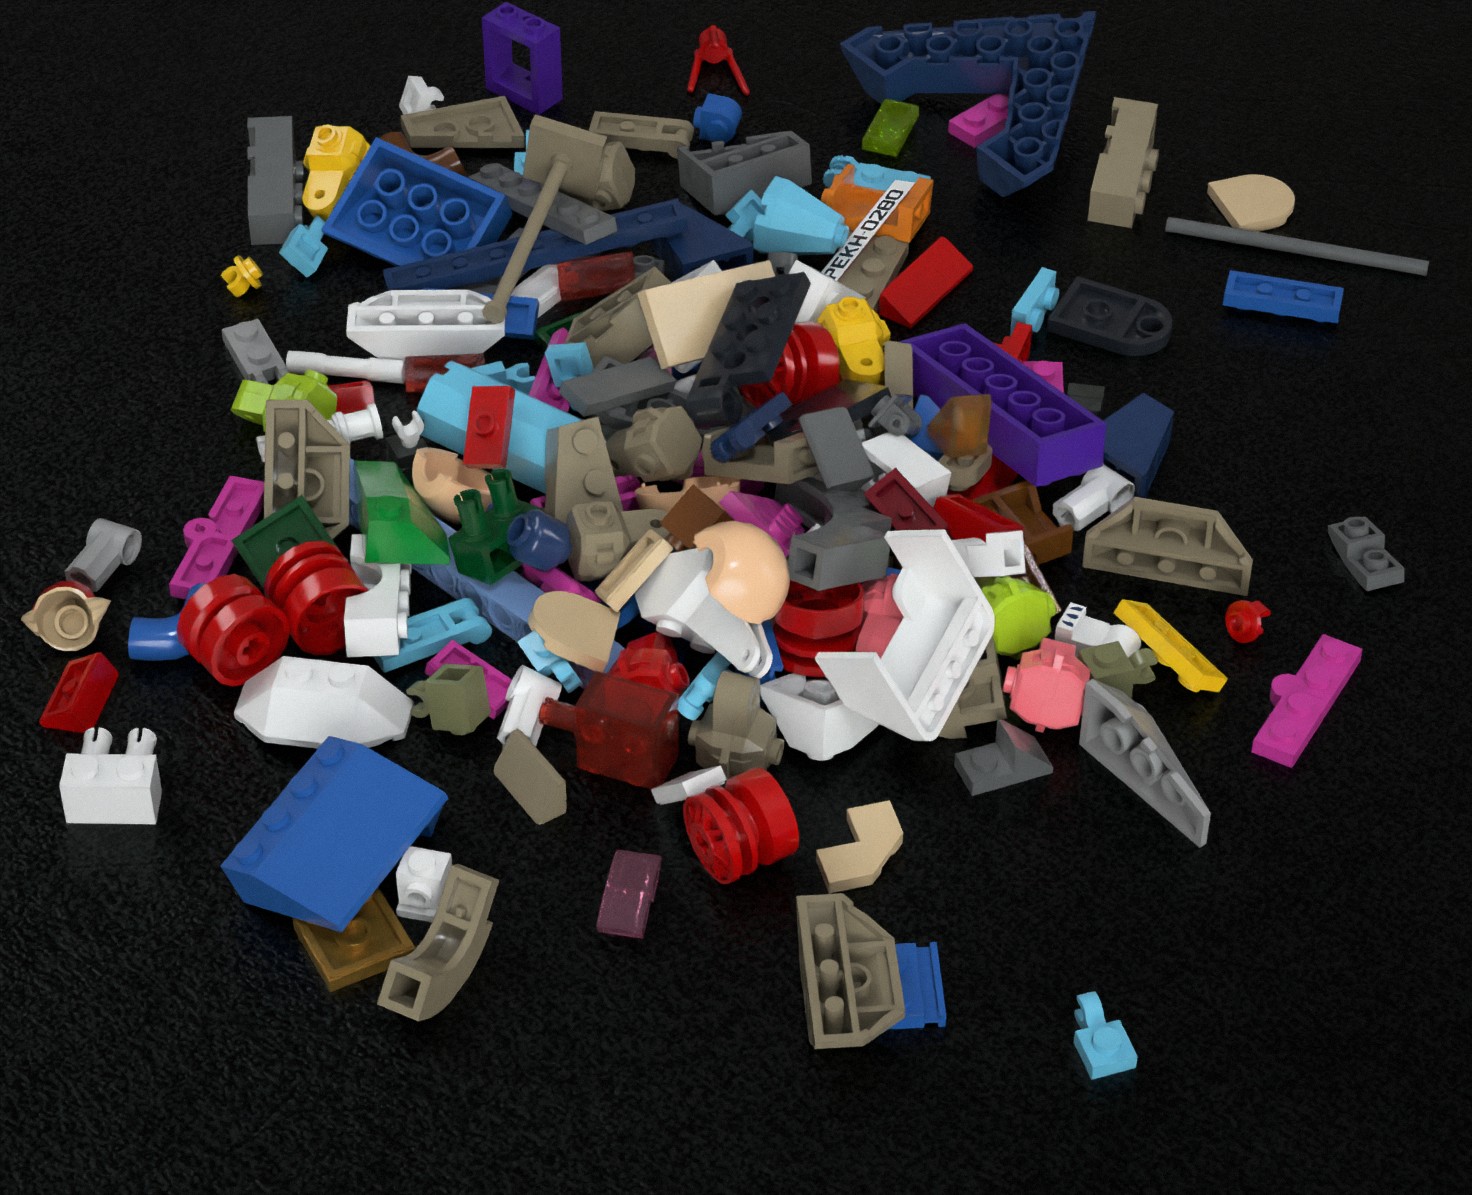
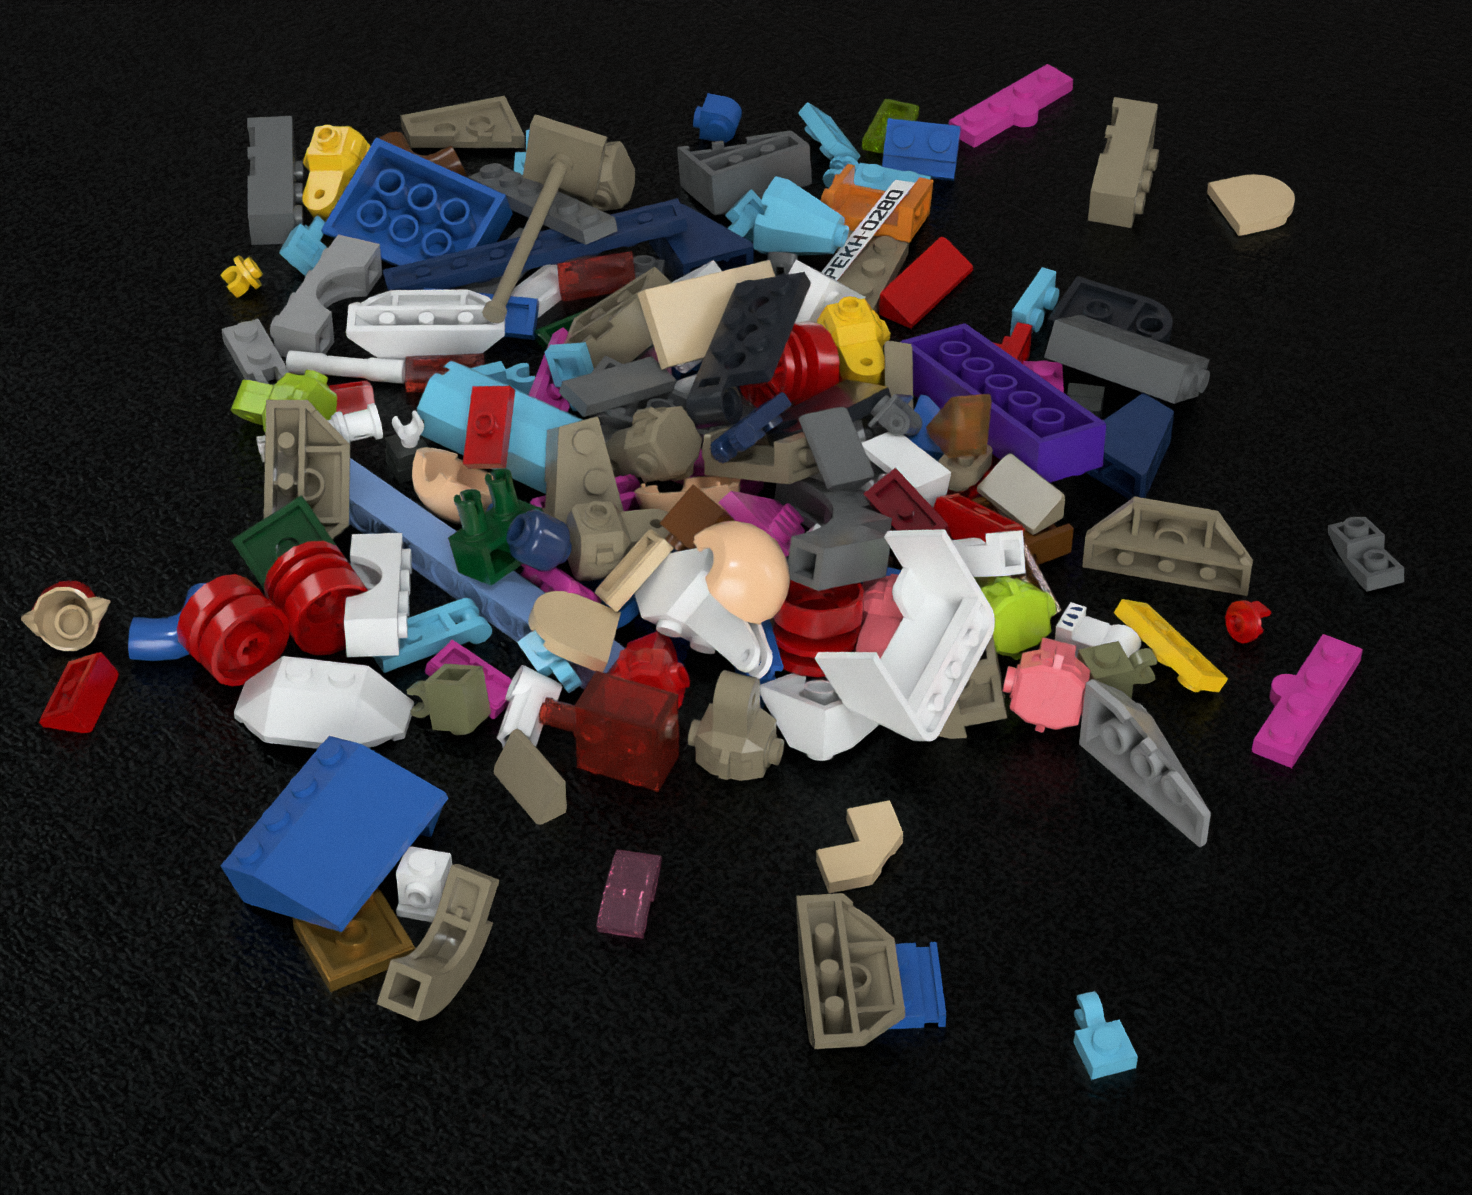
(105, 549): light grey piece -> none
(112, 786): white brick -> none
(209, 540): dark pink hinge -> none
(344, 271): none -> light grey arch
(395, 519): green wedge -> none
(418, 96): white tile -> none
(533, 89): dark purple window -> none
(643, 131): dark tan plate -> none
(688, 784): white tile -> none
(702, 688): medium azure plate -> none
(713, 50): red plant -> none
(741, 825): red wheel -> none
(825, 131): none -> medium azure plate
(922, 148): none -> blue plate
(1008, 761): dark grey slope -> none
(1023, 494): none -> slope
(1027, 58): dark blue wedge -> none
(1099, 492): white piece -> none
(1127, 358): none -> dark grey brick
(1283, 296): blue plate -> none
(1297, 246): dark grey piece -> none

